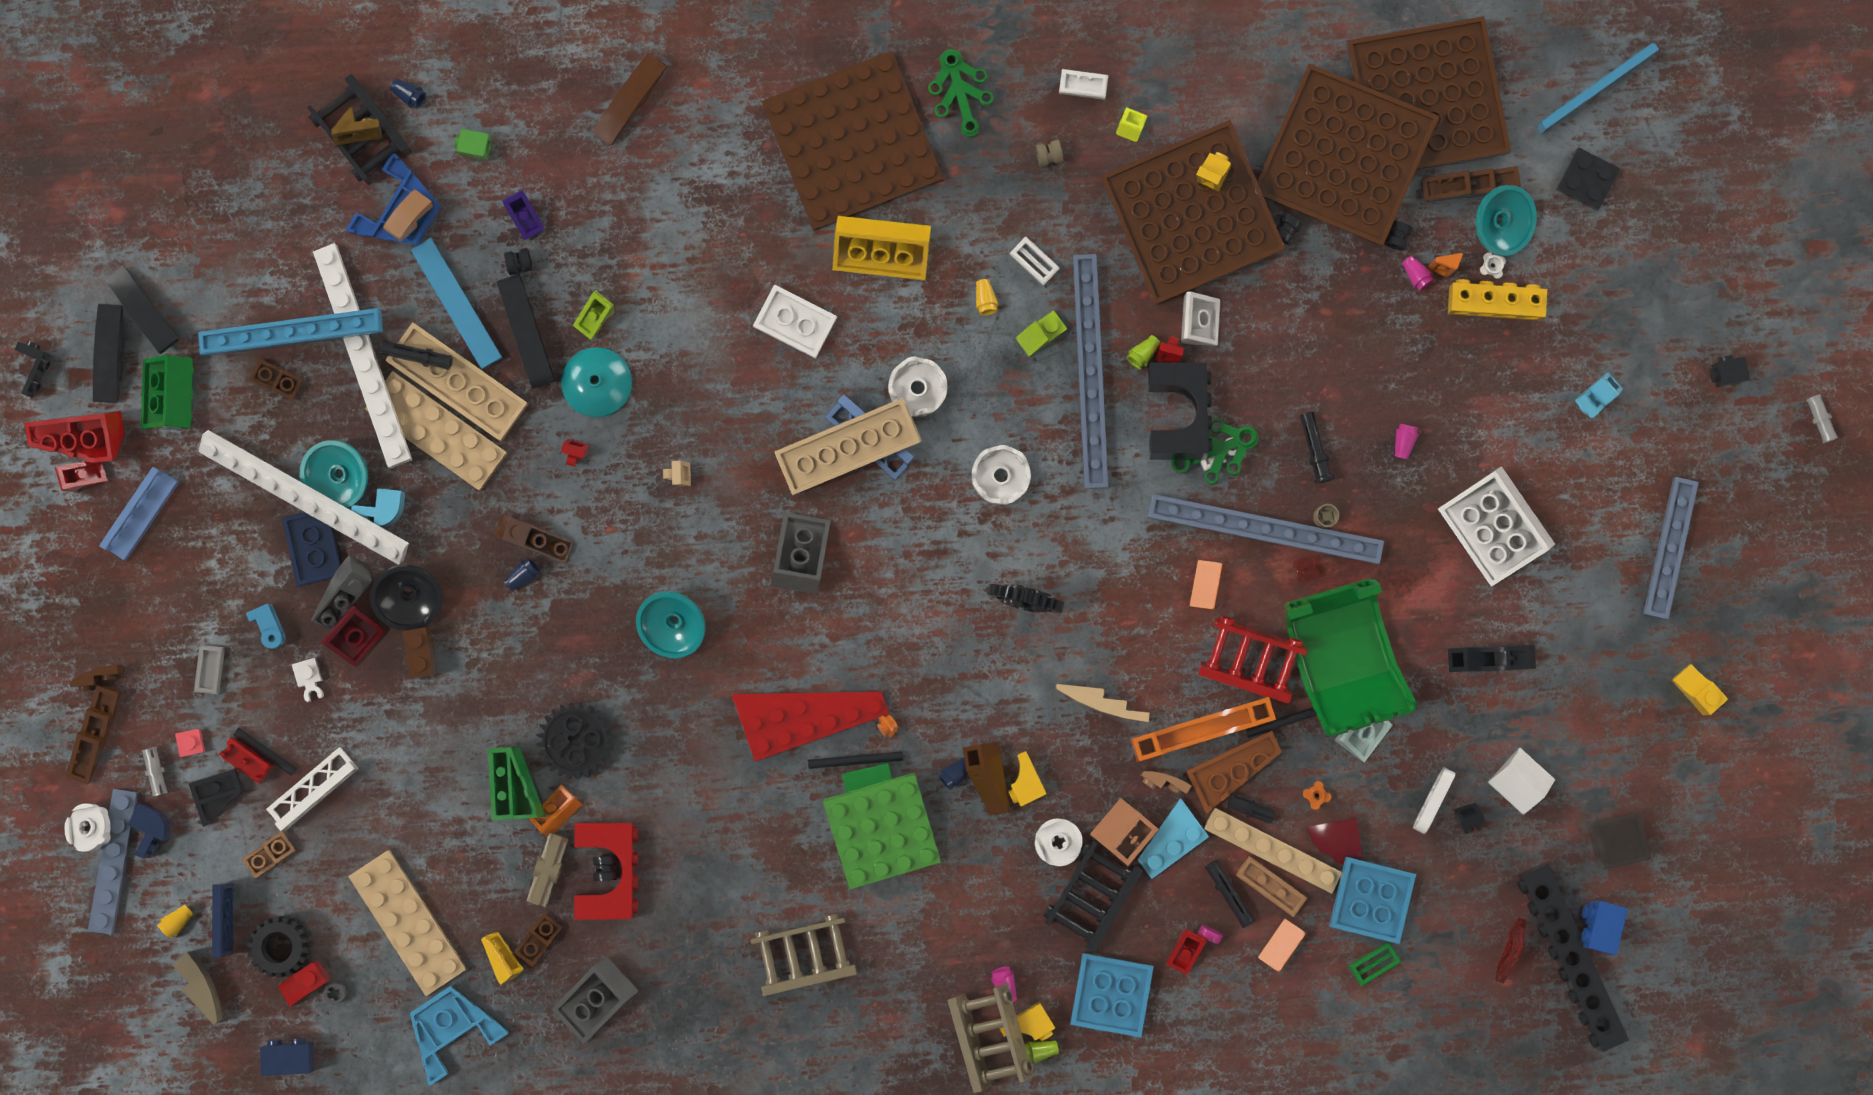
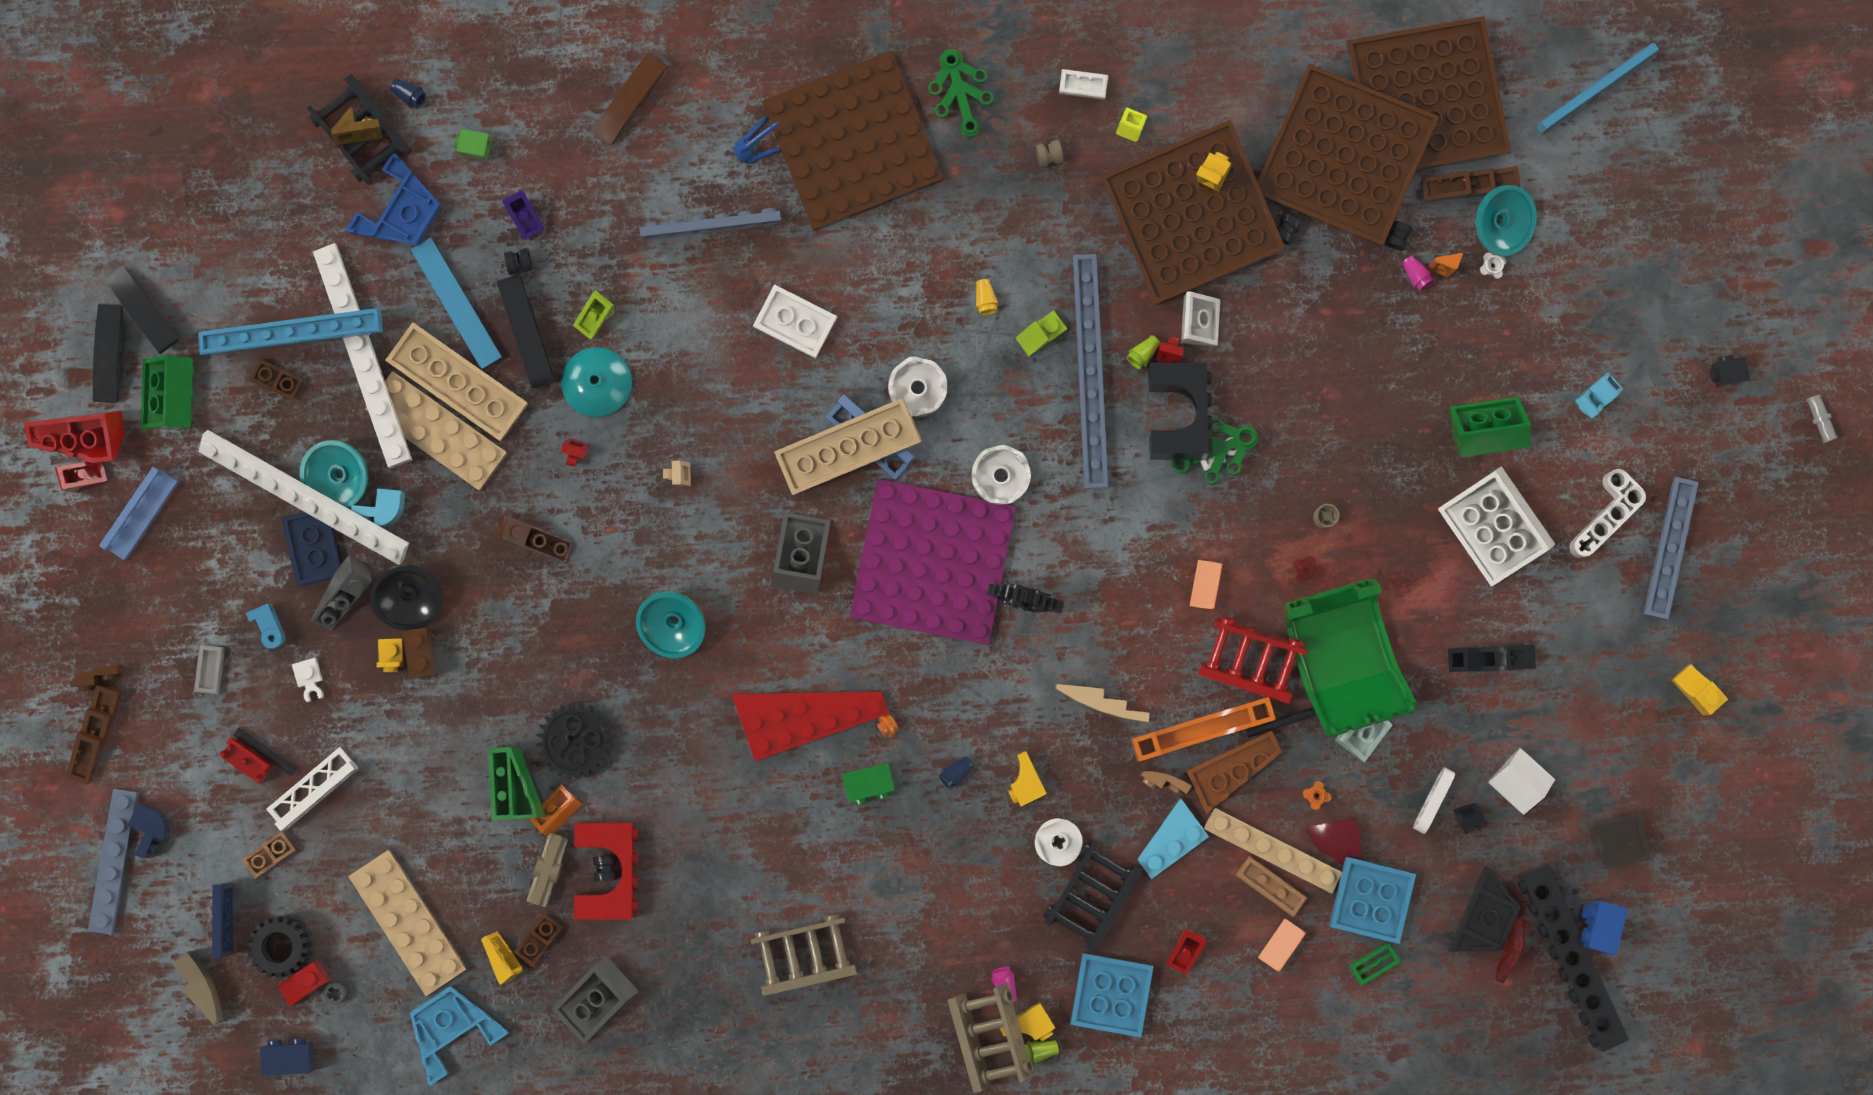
(40, 366): black bracket -> none
(99, 831): white plate -> none
(154, 771): light grey pin -> none
(175, 921): yellow cone -> none
(190, 742): coral plate -> none
(215, 793): black wing -> none
(353, 636): dark red slope -> none
(390, 654): none -> yellow bracket
(404, 217): medium nougat slope -> none
(425, 357): black pin -> none
(522, 574): dark blue cone -> none
(701, 225): none -> sand blue plate
(744, 148): none -> blue plant
(855, 760): black bar -> none
(881, 248): yellow slope -> none
(881, 830): bright green plate -> none
(932, 562): none -> magenta plate
(986, 771): reddish brown slope -> none
(1025, 265): white tile -> none
(1124, 831): nougat slope -> none
(1210, 934): dark pink tile -> none
(1214, 869): black pin -> none
(1251, 809): black axle -> none
(1265, 529): sand blue plate -> none
(1318, 459): black pin -> none
(1405, 440): dark pink cone -> none
(1486, 917): none -> black wing
(1490, 427): none -> green slope
(1497, 301): yellow brick -> none
(1587, 179): black plate -> none
(1605, 518): none -> white beam

